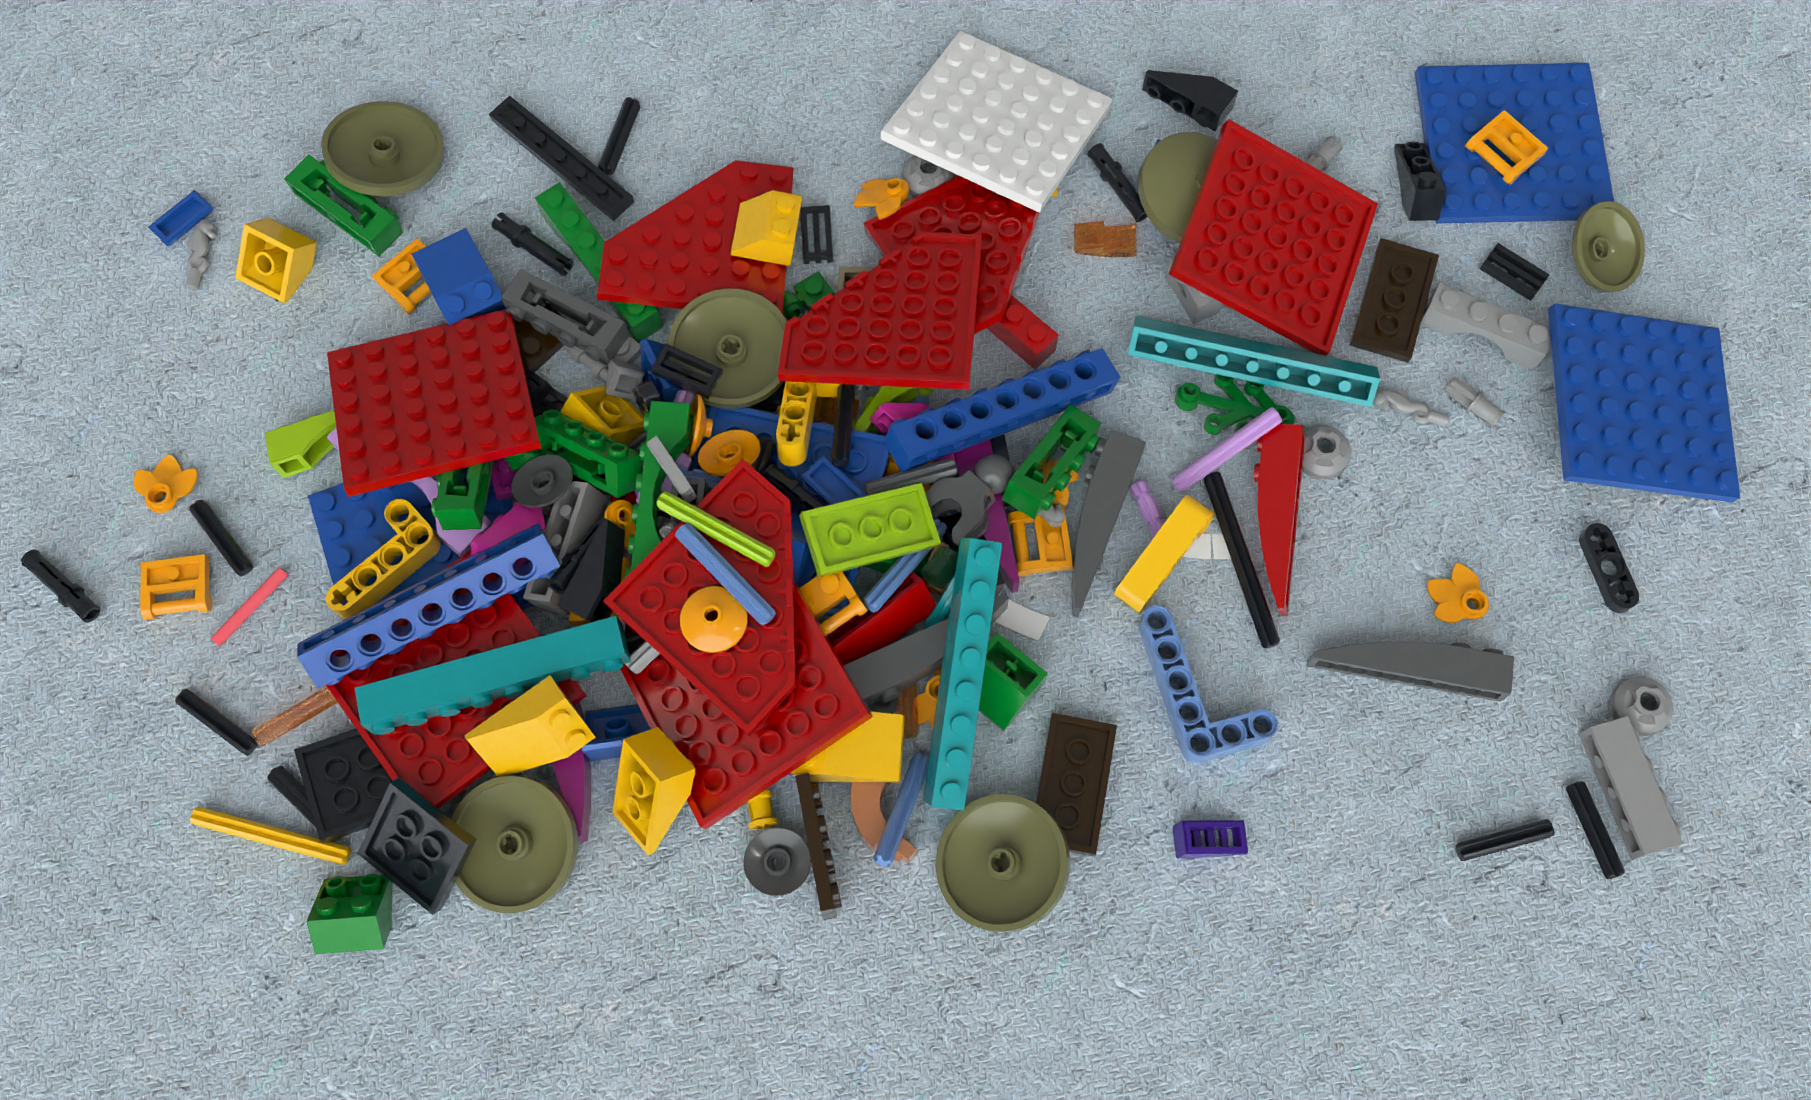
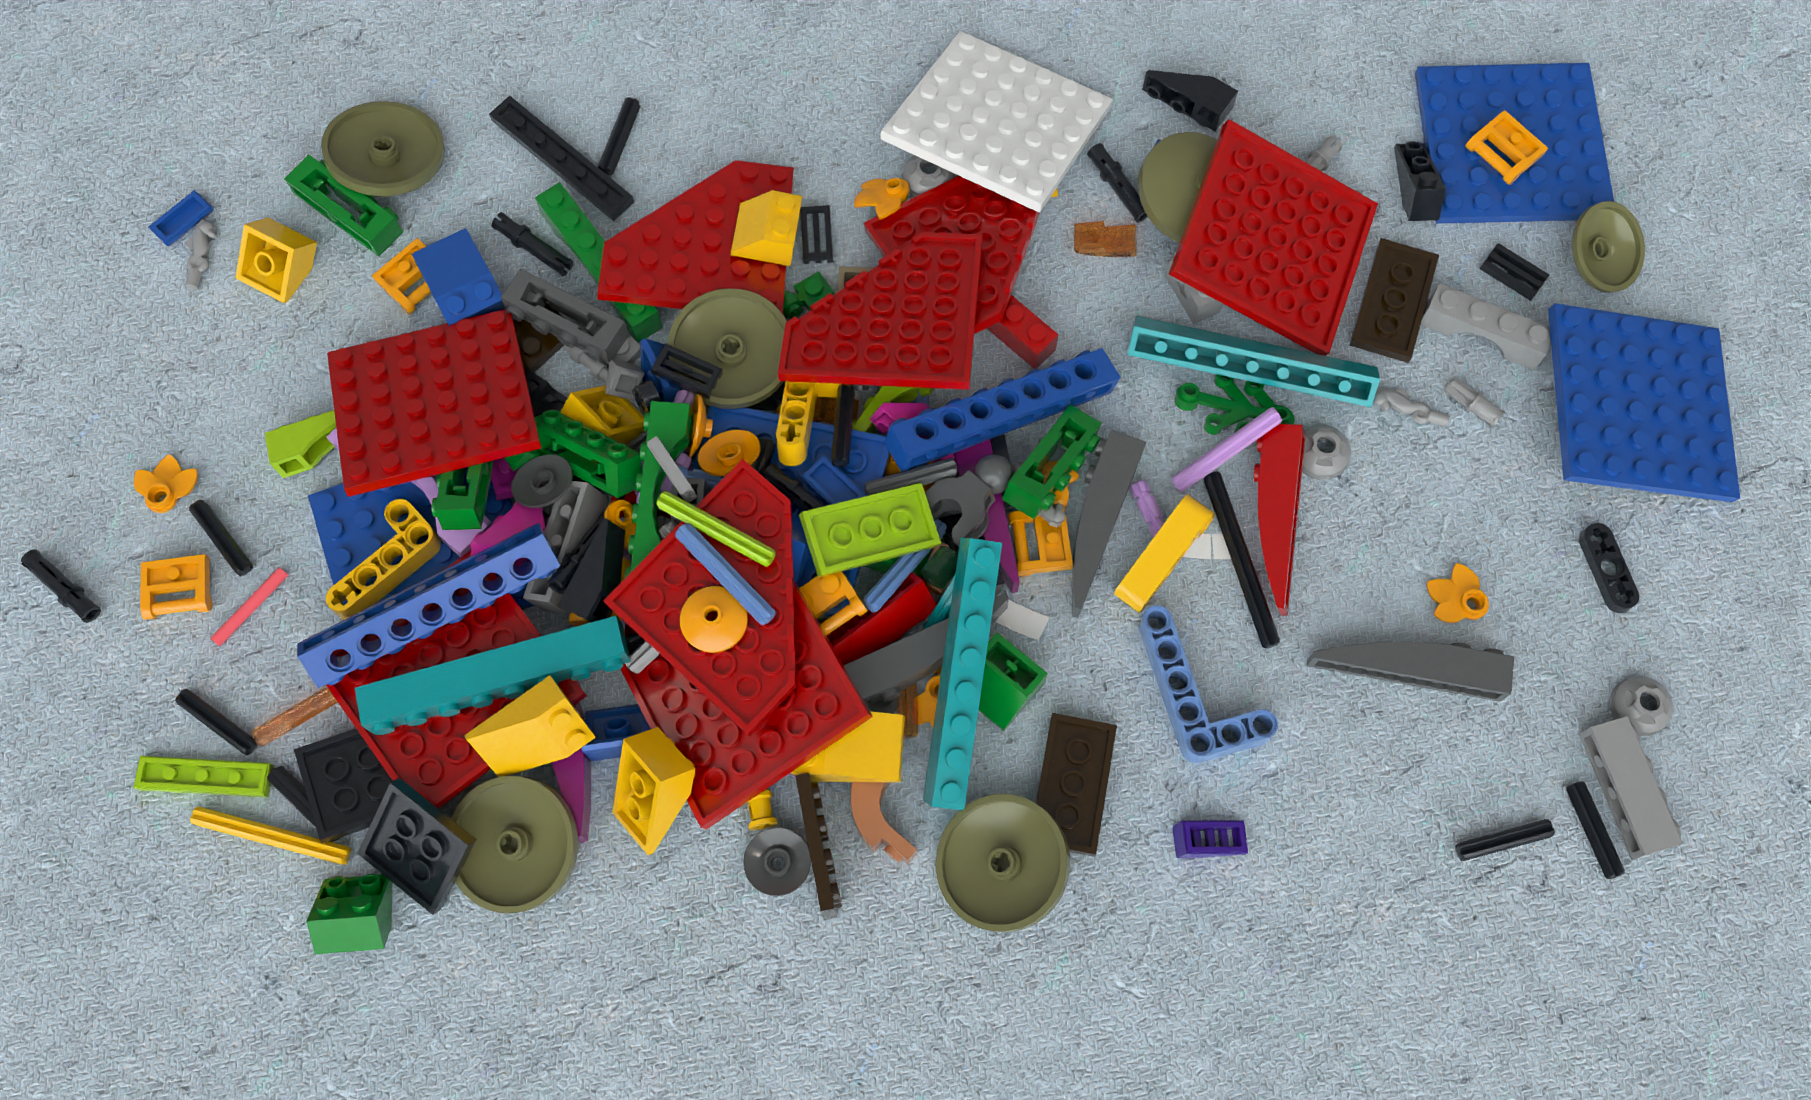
(203, 776): none -> lime tile
(901, 810): medium blue axle -> none

